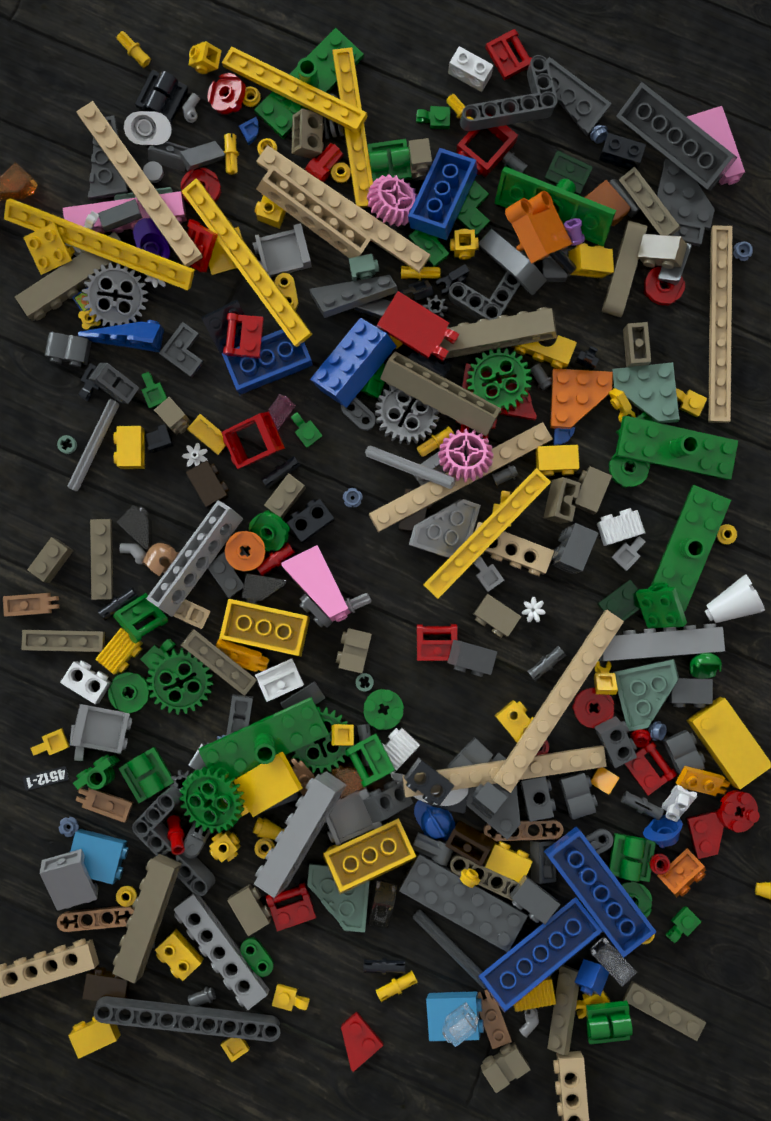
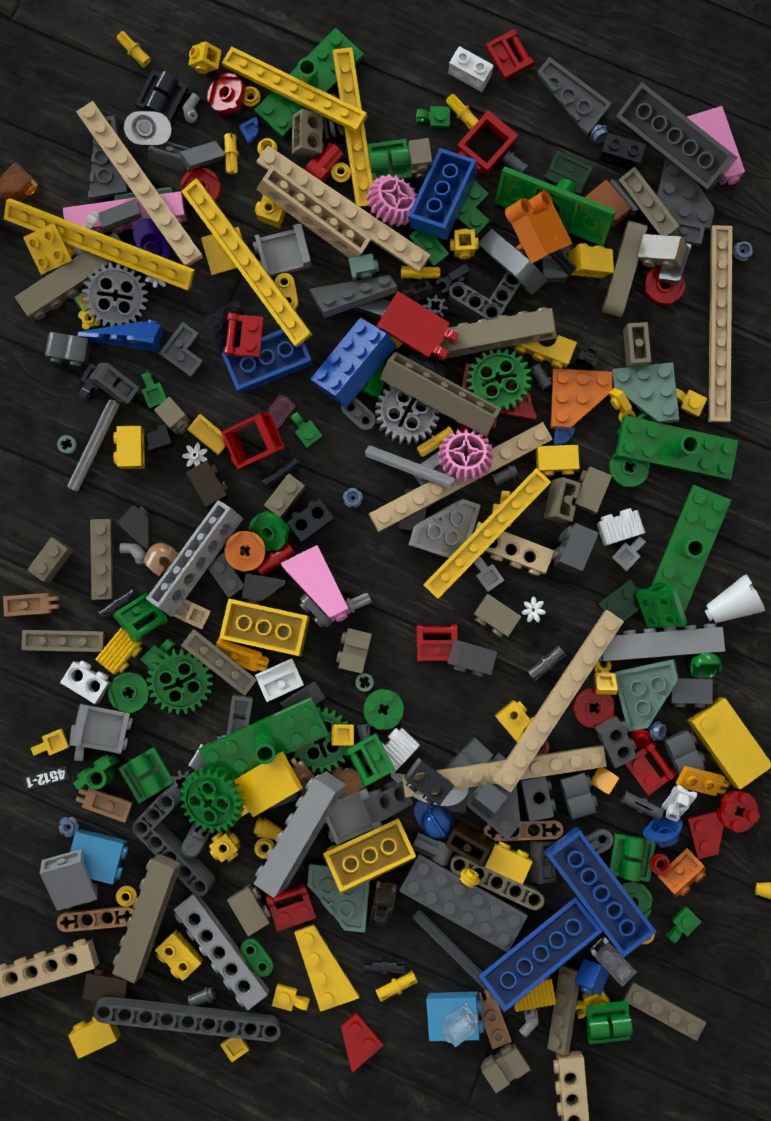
(153, 171): light grey tile -> none
(175, 835): red pin -> none
(204, 241): red plate -> none
(325, 974): none -> yellow wing
(516, 104): dark grey beam -> none
(534, 900): dark grey brick -> none
(574, 231): medium lavender bush -> none
(721, 537): yellow plate -> none

